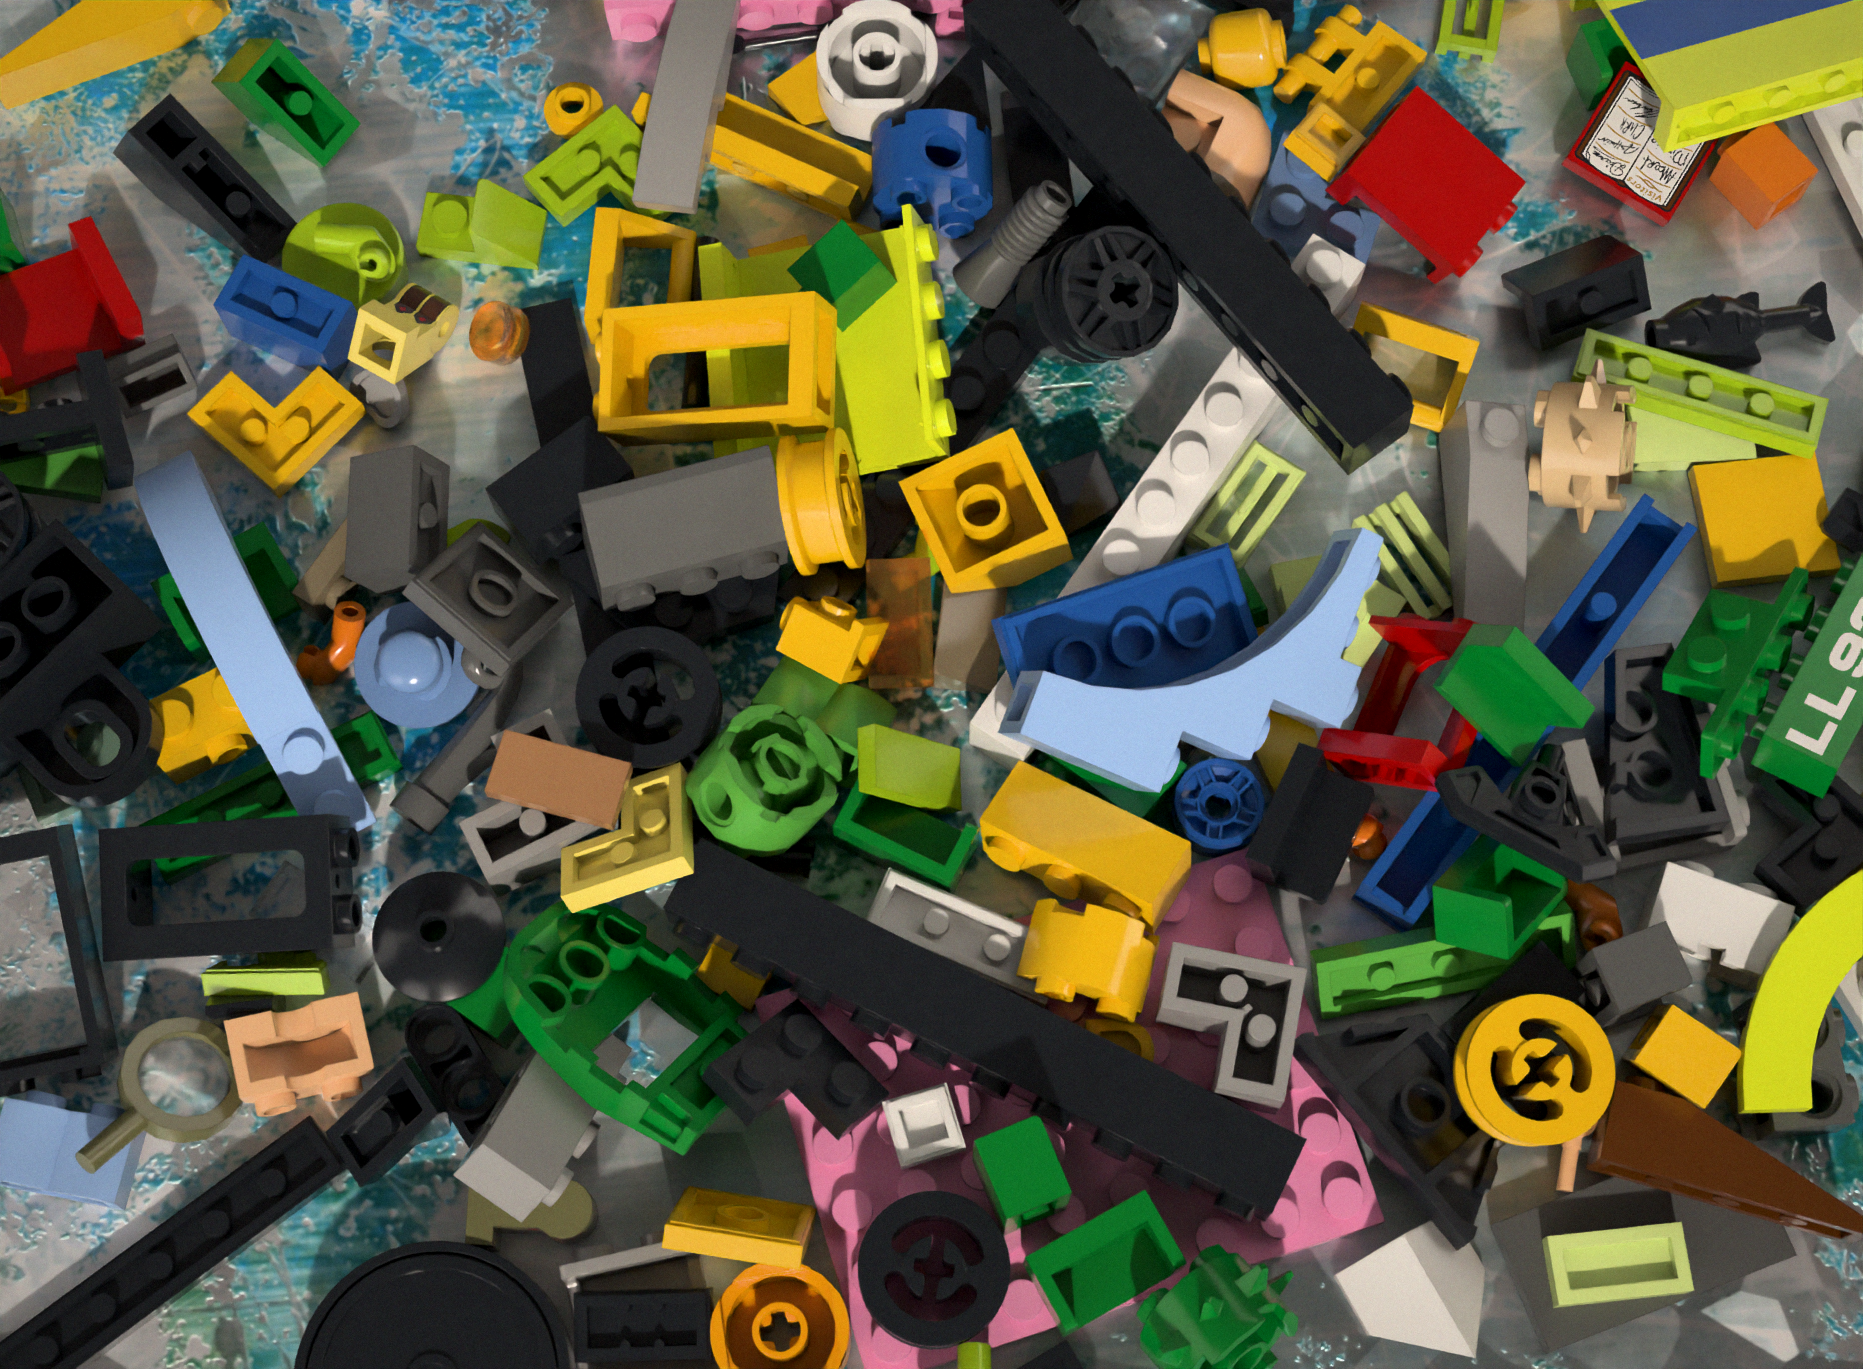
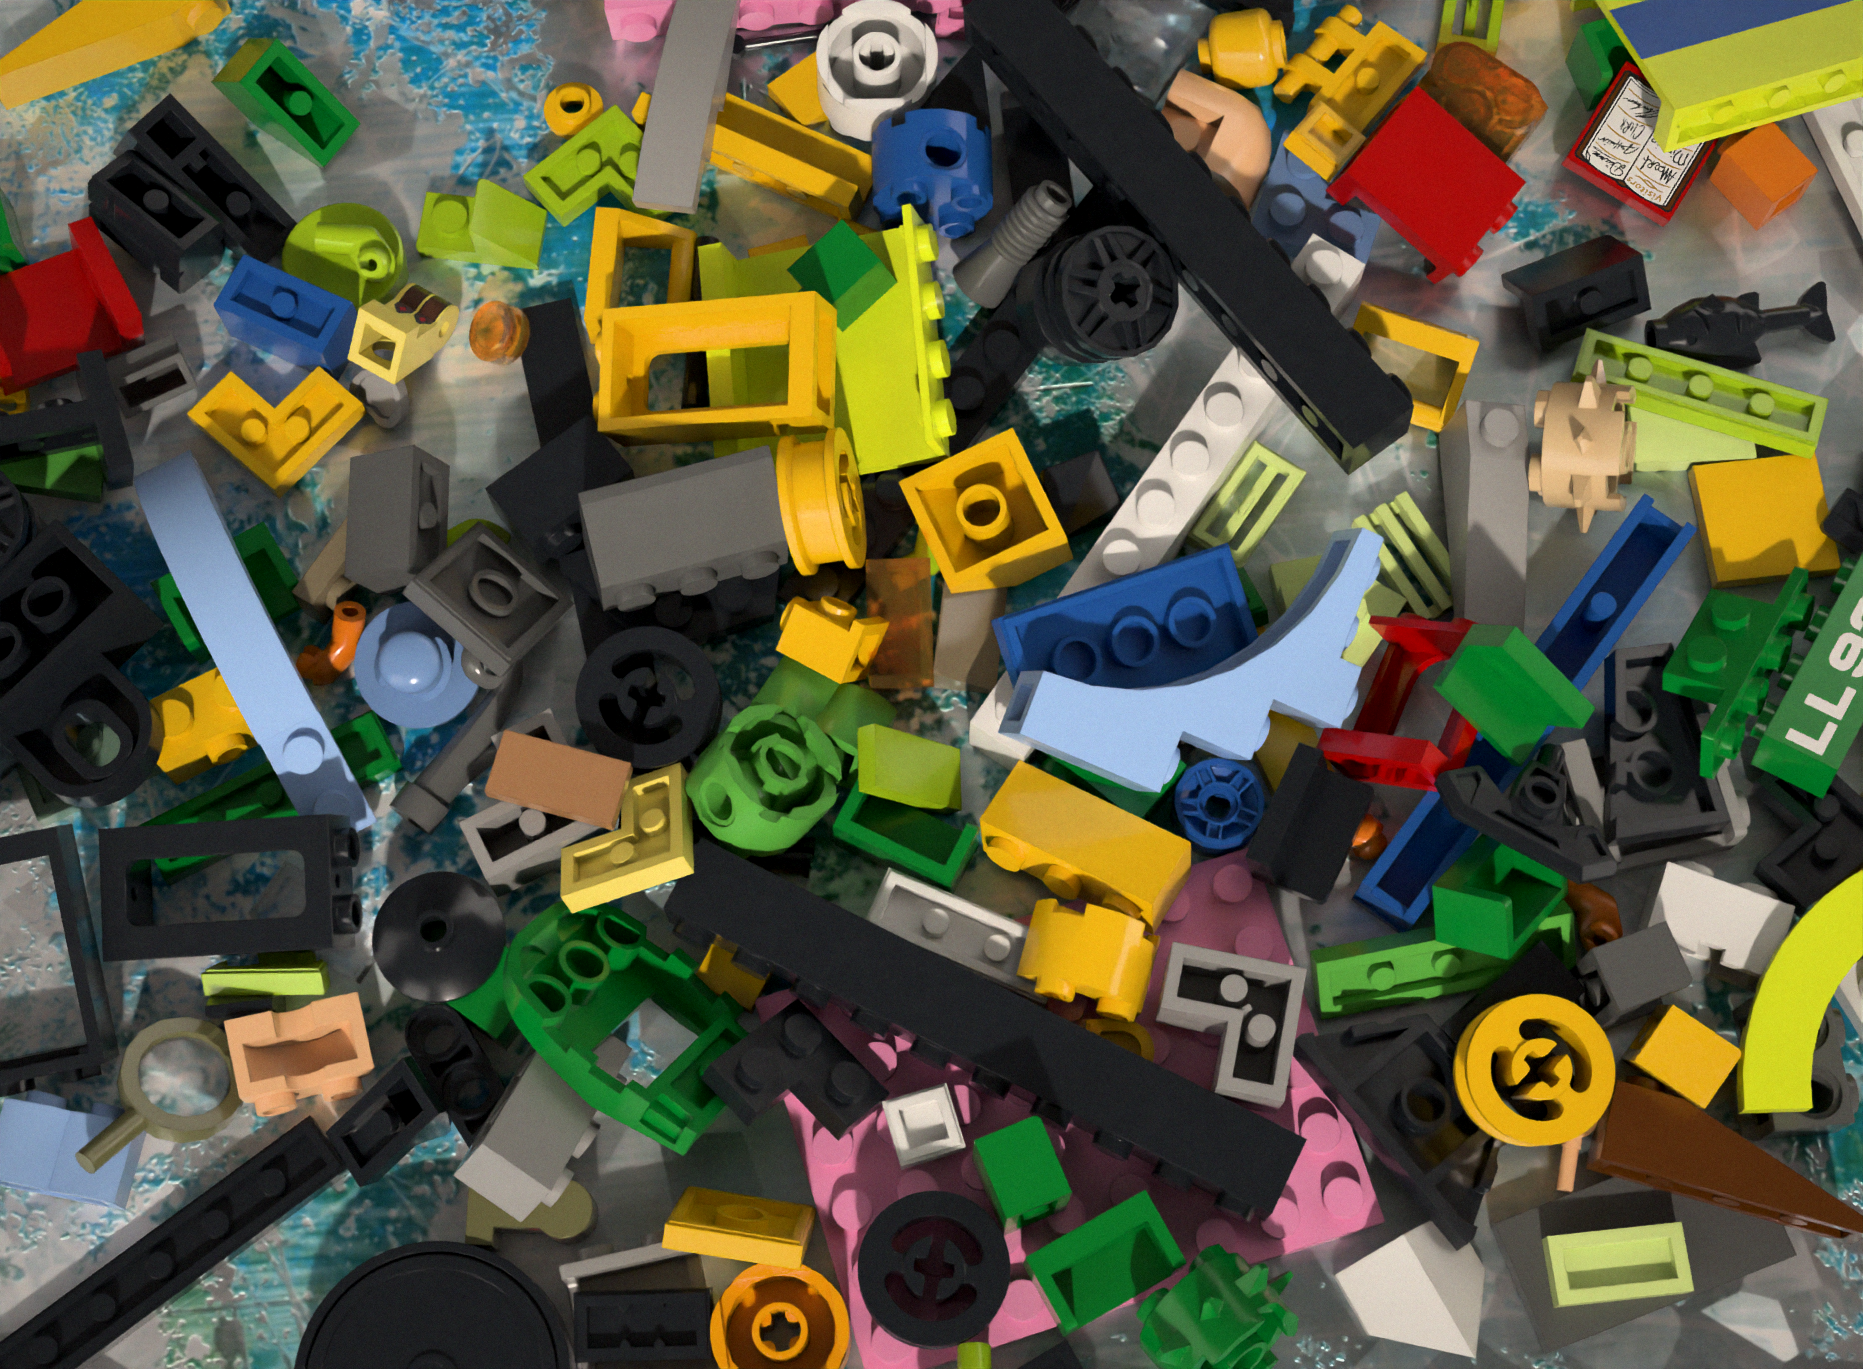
(155, 221): none -> black brick
(1485, 97): none -> clear orange slope

